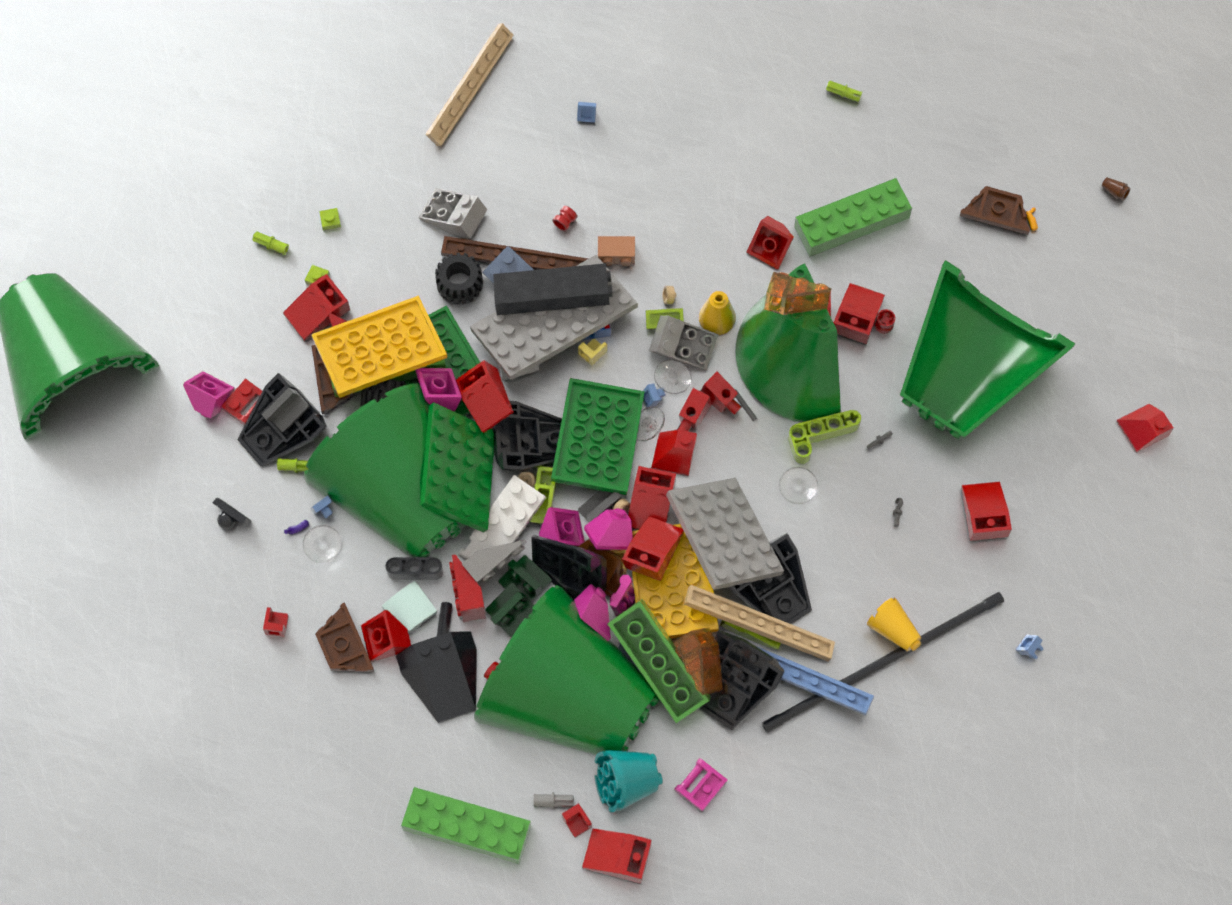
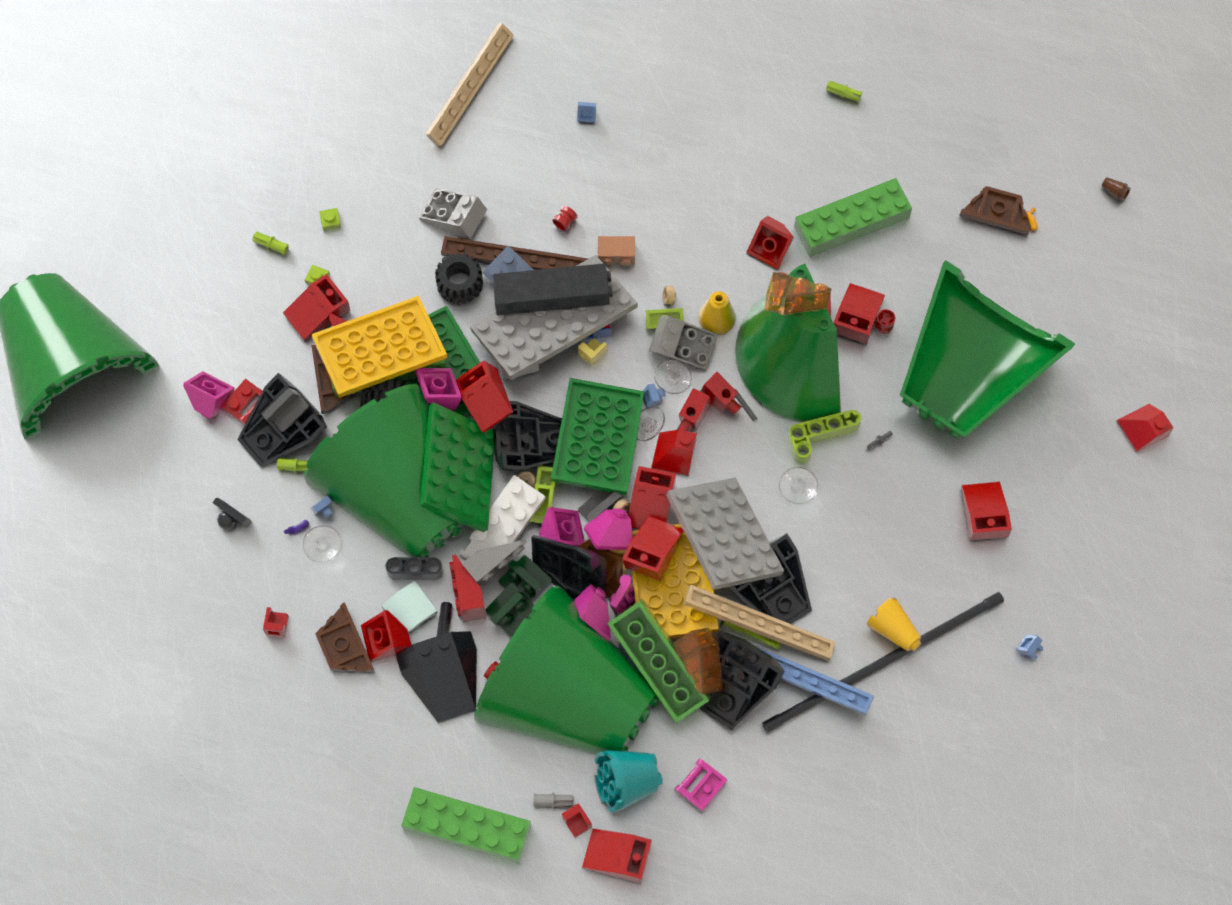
(897, 512): dark grey hand -> none

